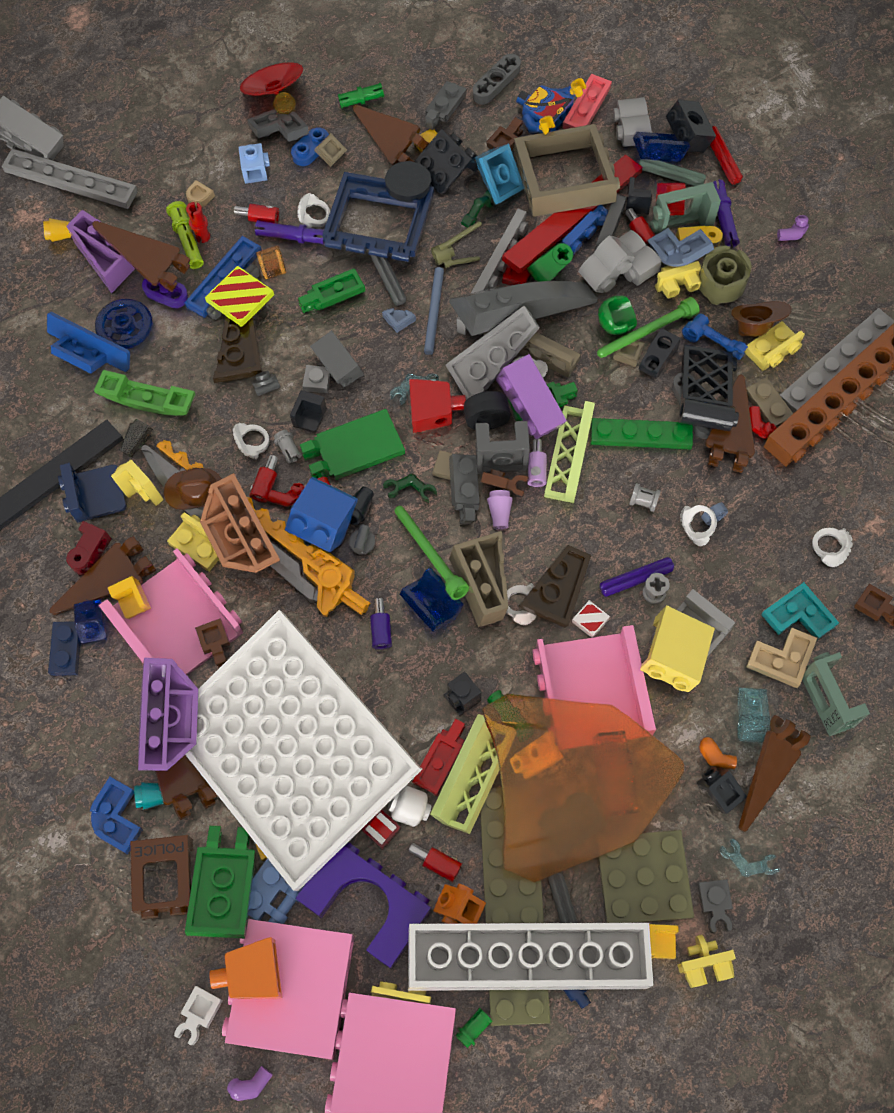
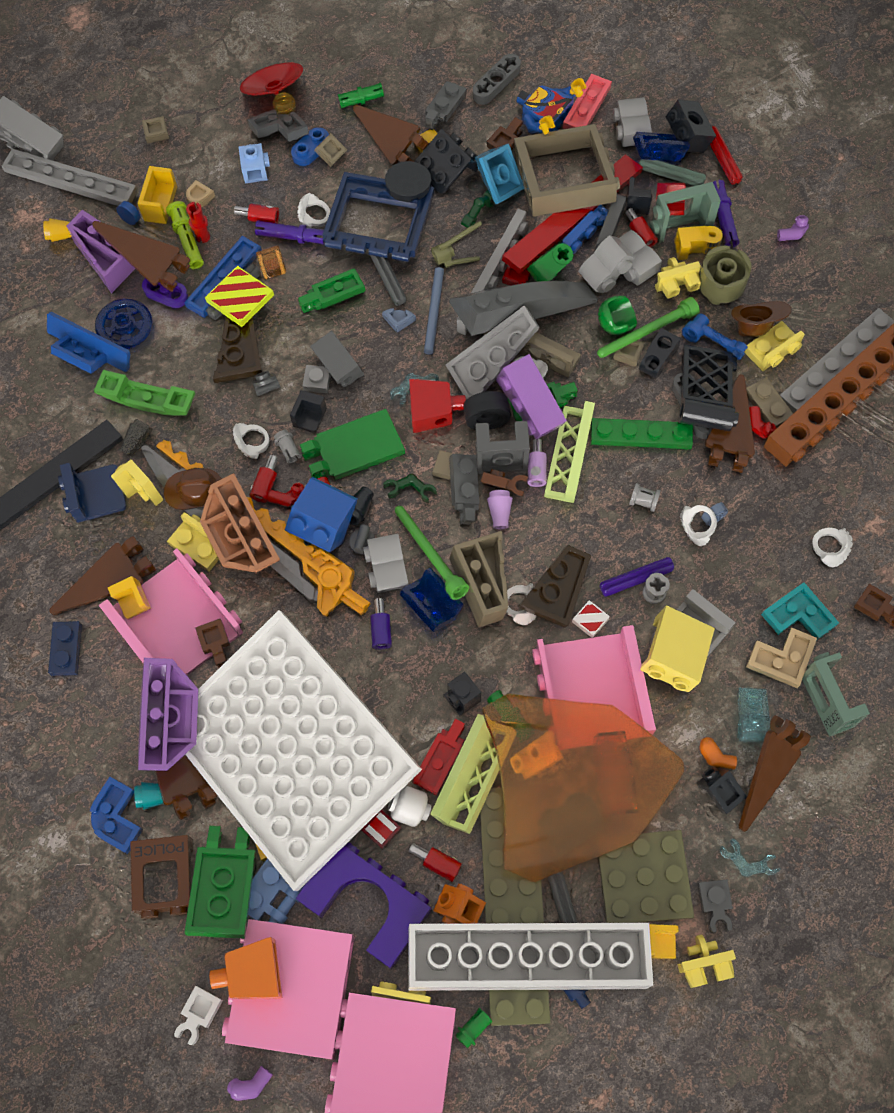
(88, 549): dark red leg -> none
(89, 621): clear blue bracket -> none
(128, 213): none -> blue tile
(155, 129): none -> dark tan tile
(157, 194): none -> yellow panel
(387, 563): none -> light grey brick
(682, 252): sand blue plate -> none

